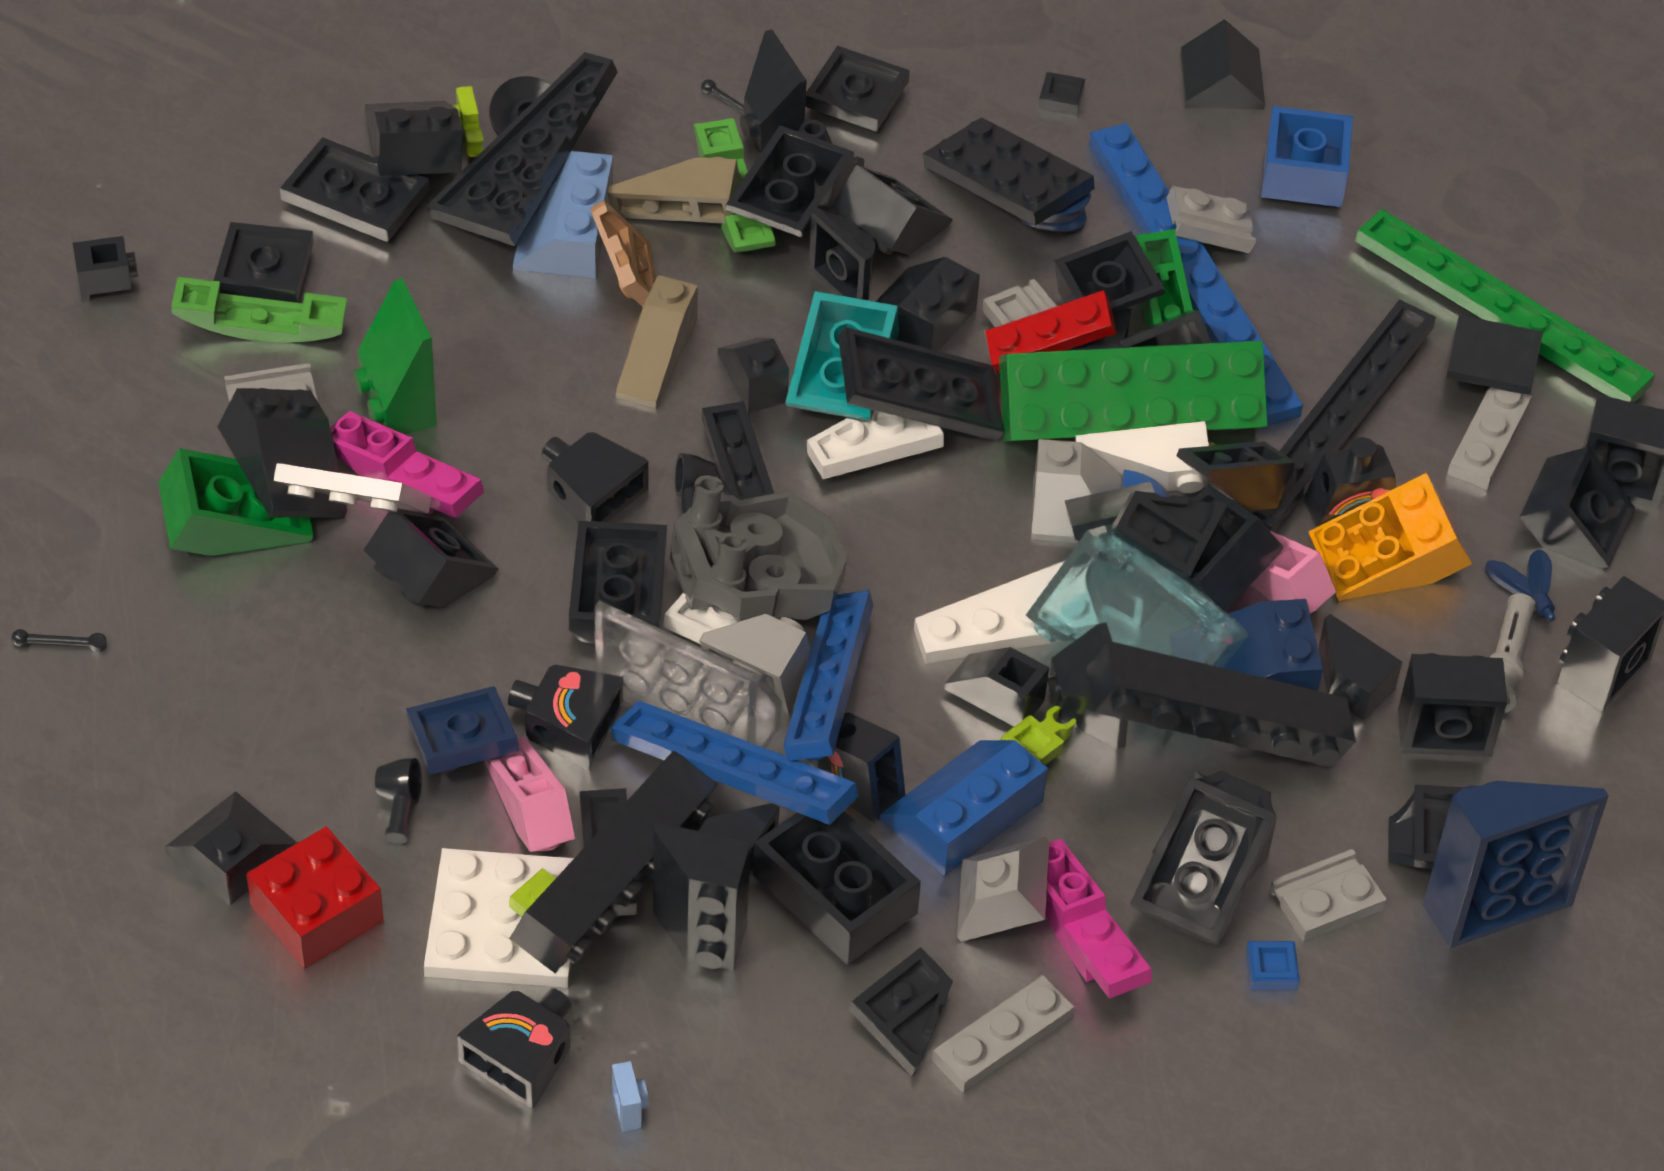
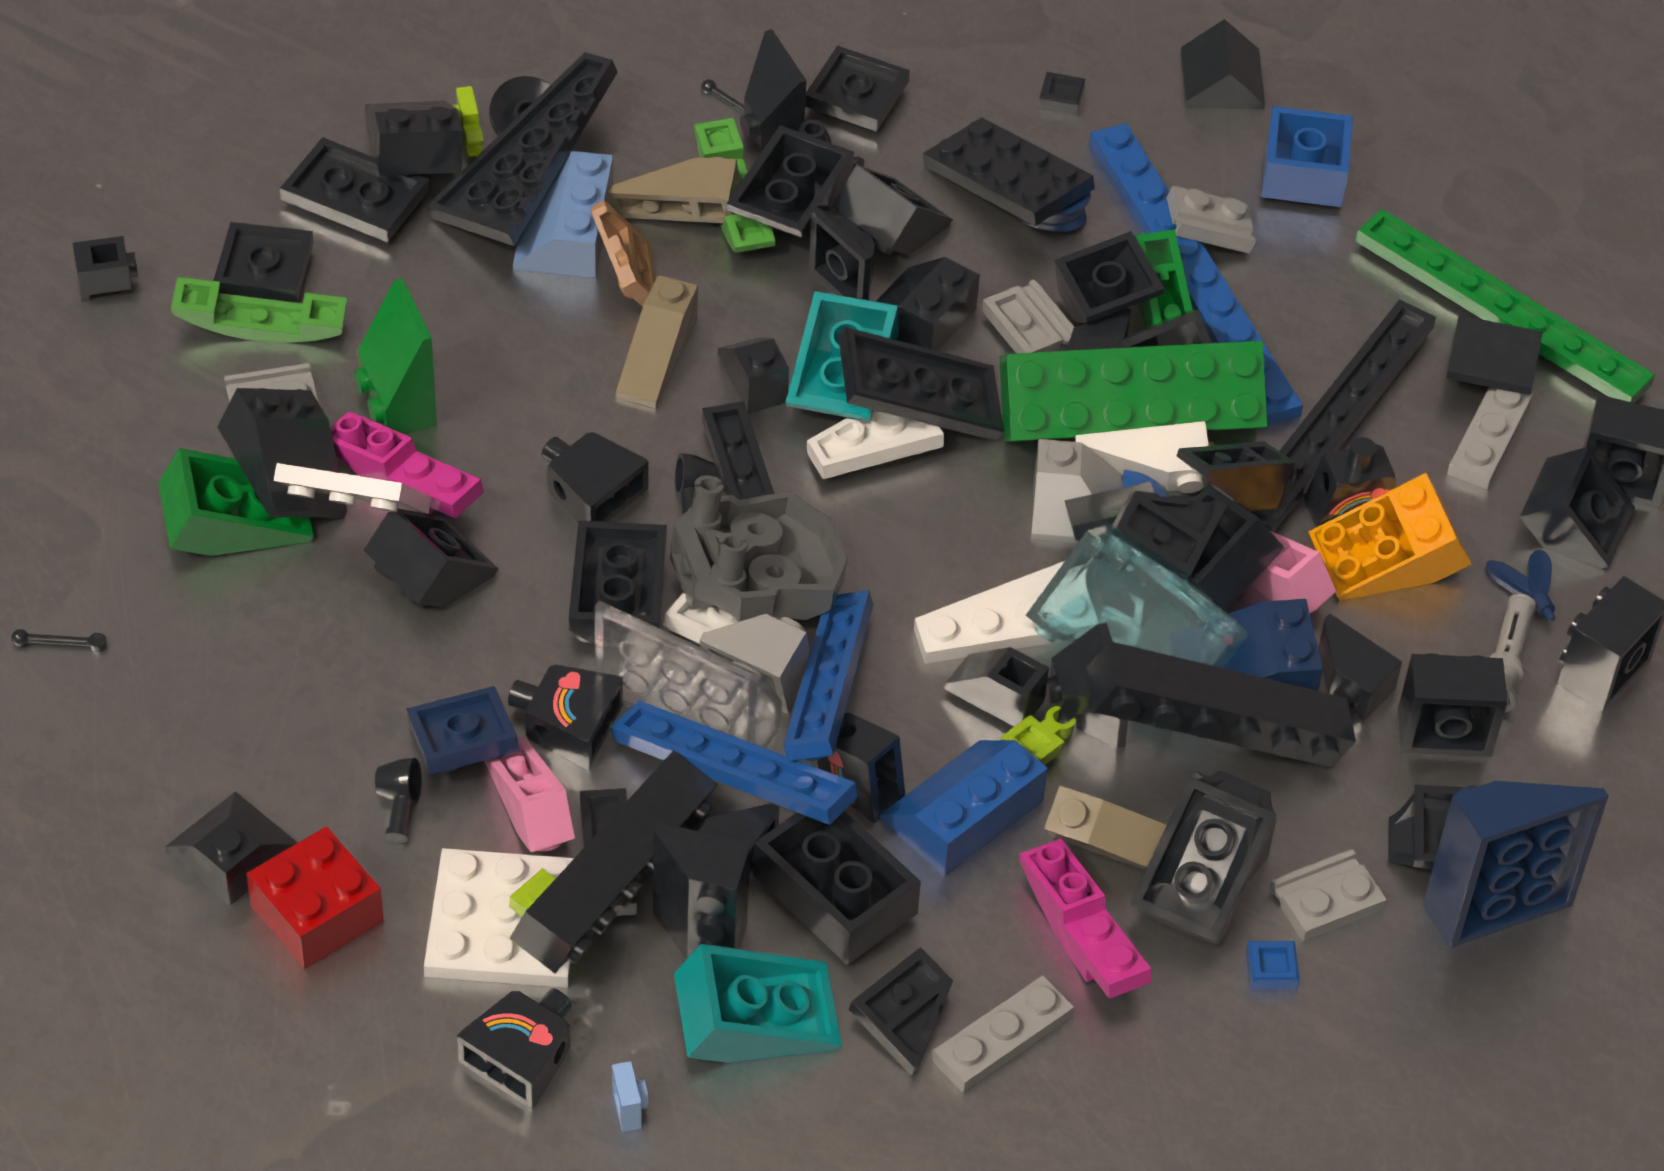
(754, 1005): none -> teal slope
(1003, 889): light grey slope -> none
(1054, 328): red plate -> none
(1103, 828): none -> dark tan slope

